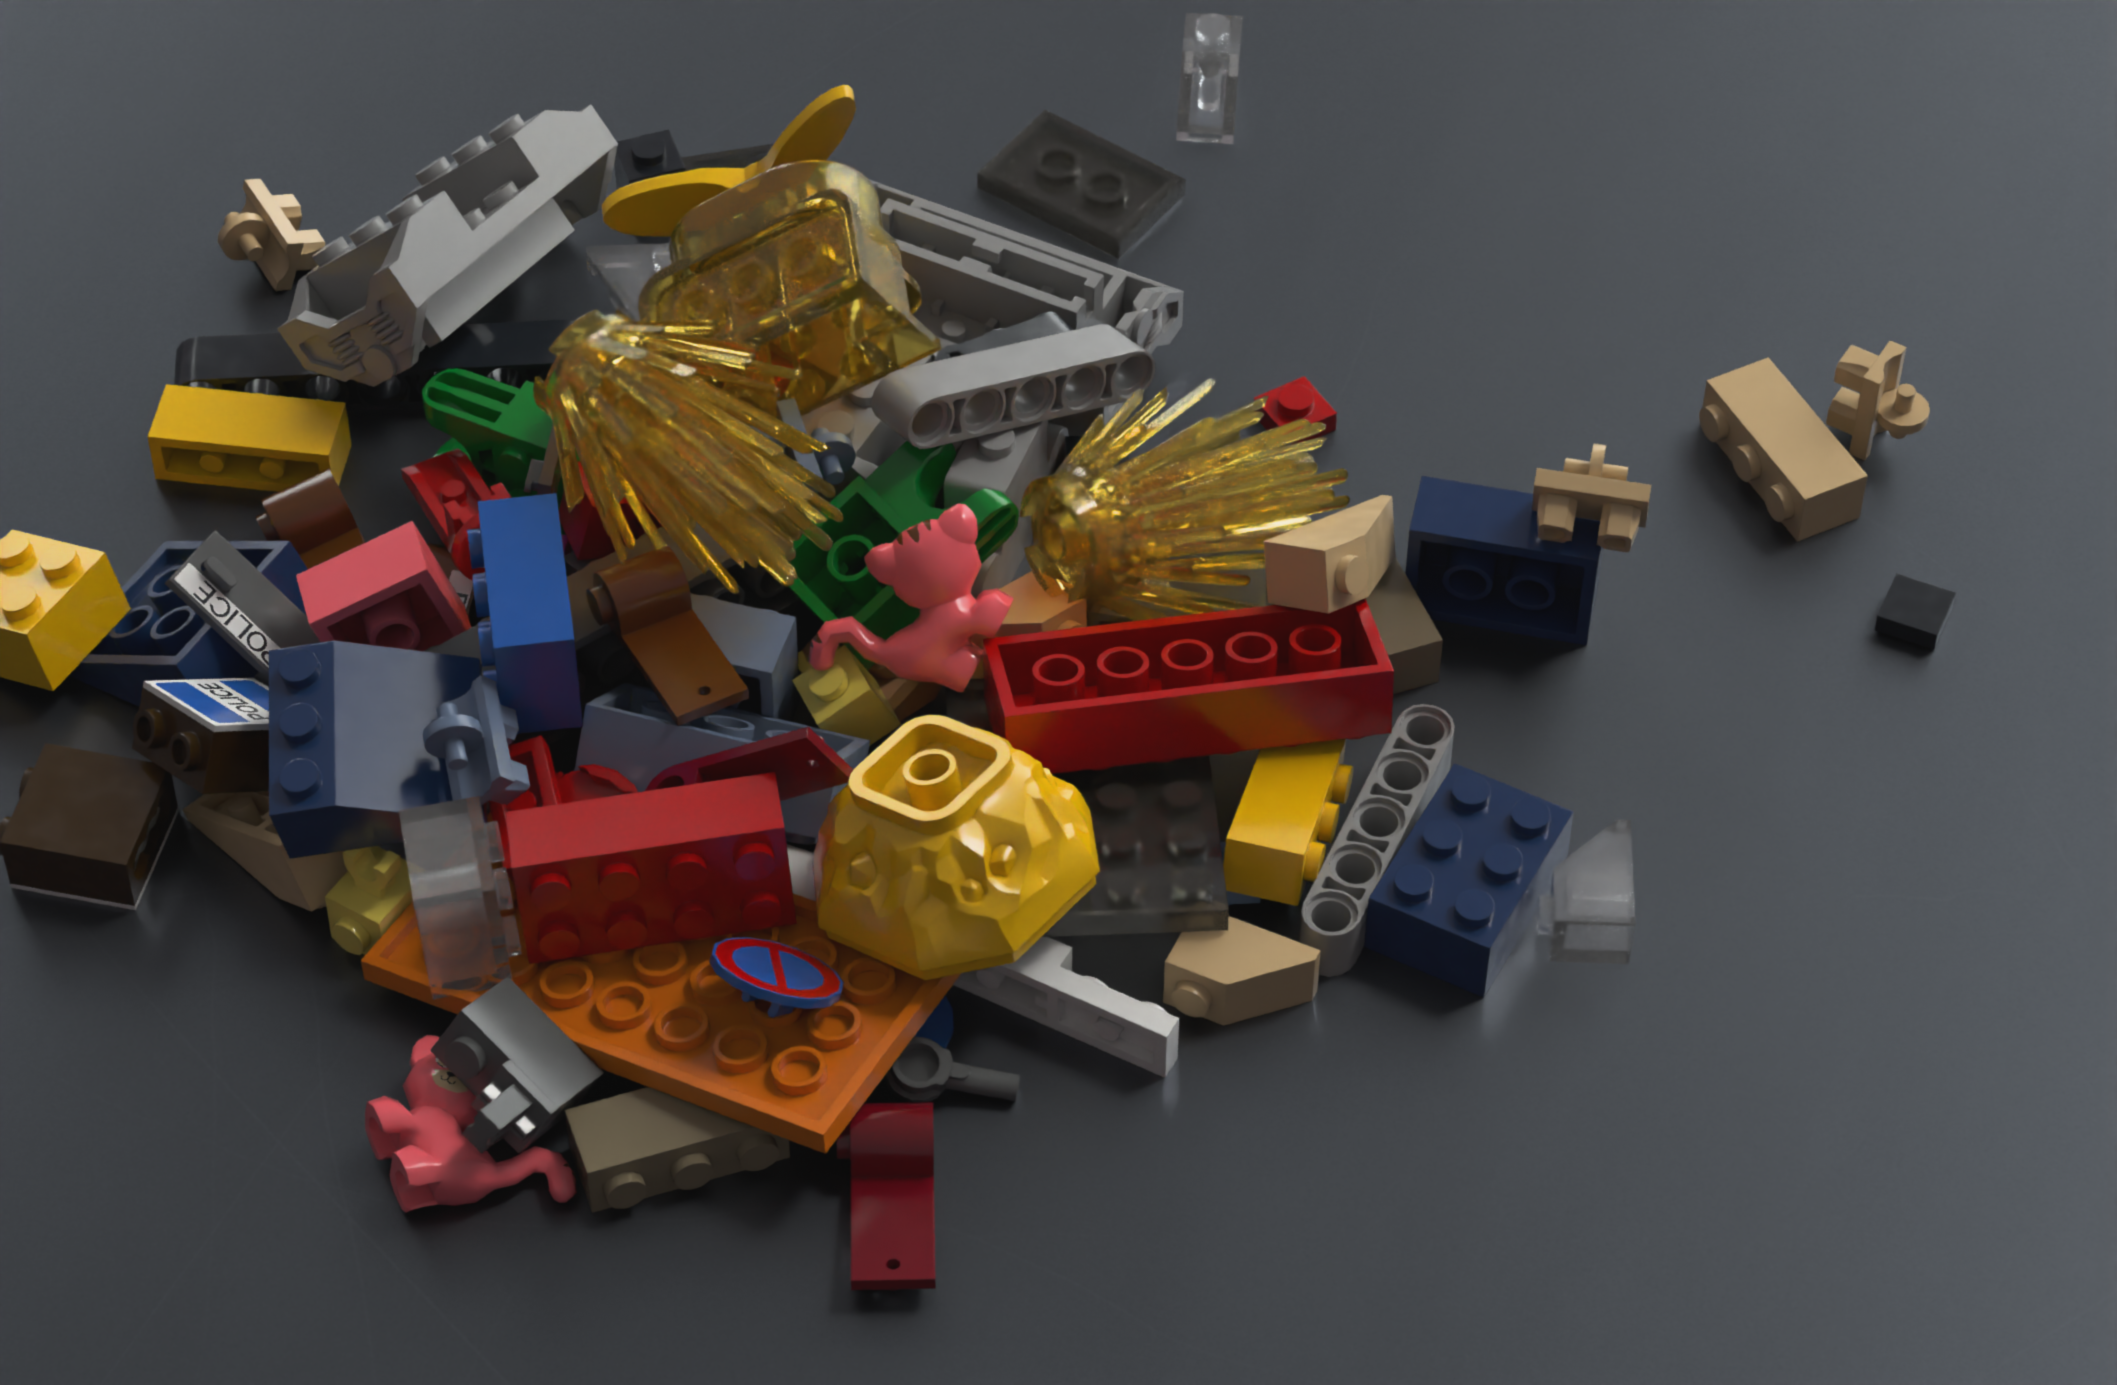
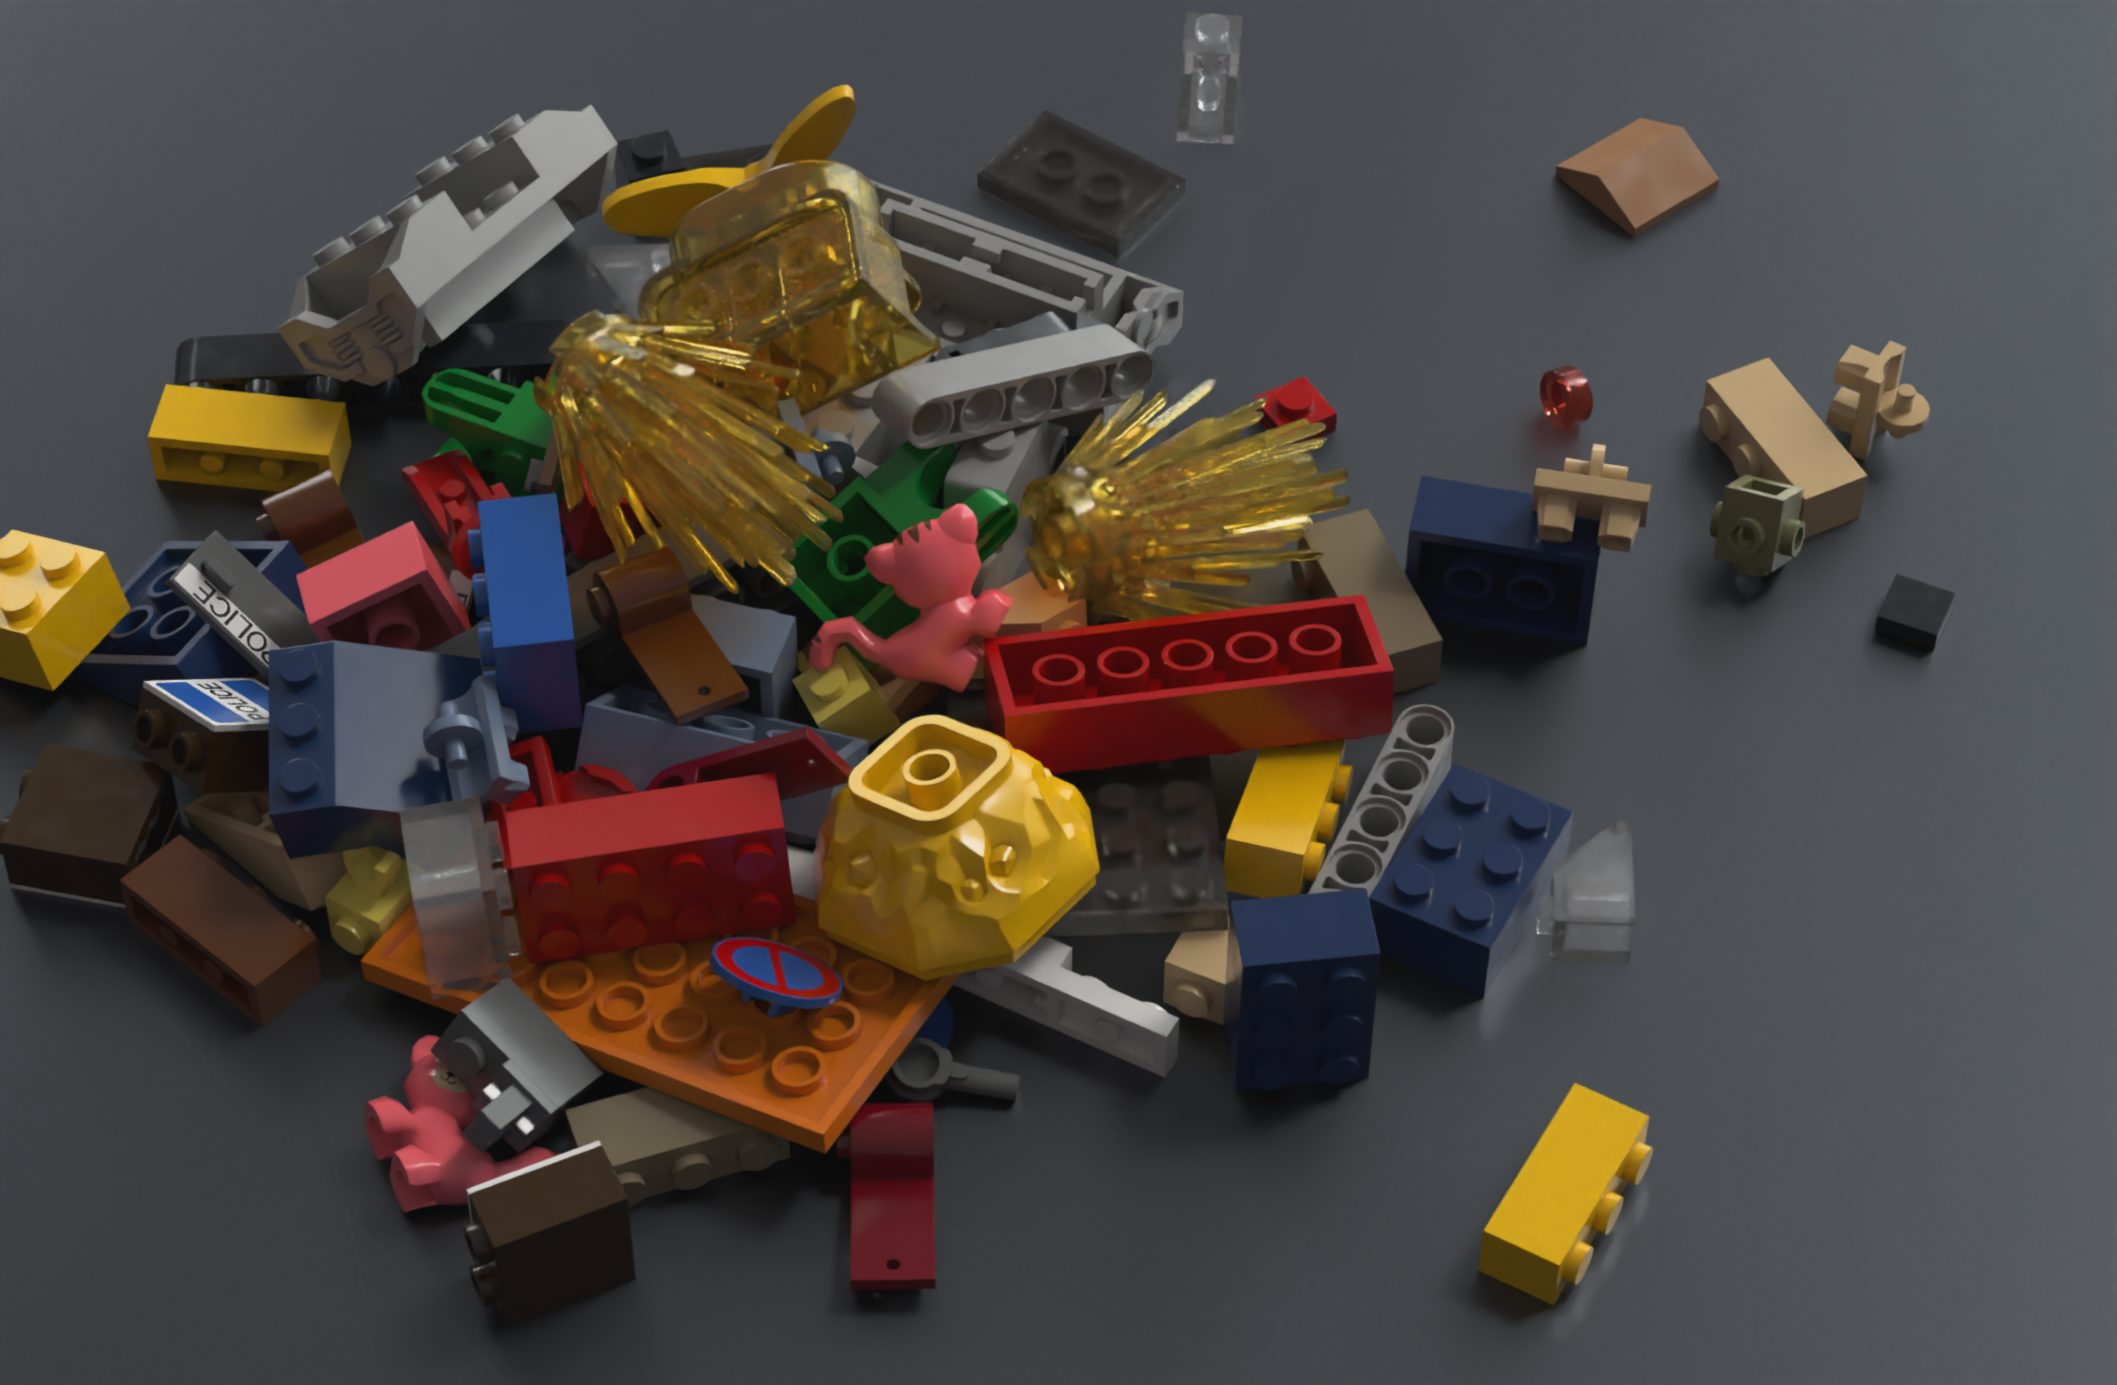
(222, 929): none -> reddish brown brick
(270, 235): tan hips -> none
(549, 1234): none -> dark brown piece
(1300, 989): none -> dark blue brick
(1332, 558): tan slope -> none
(1566, 396): none -> clear red tile
(1566, 1195): none -> yellow brick
(1641, 174): none -> medium nougat slope
(1758, 525): none -> olive brick

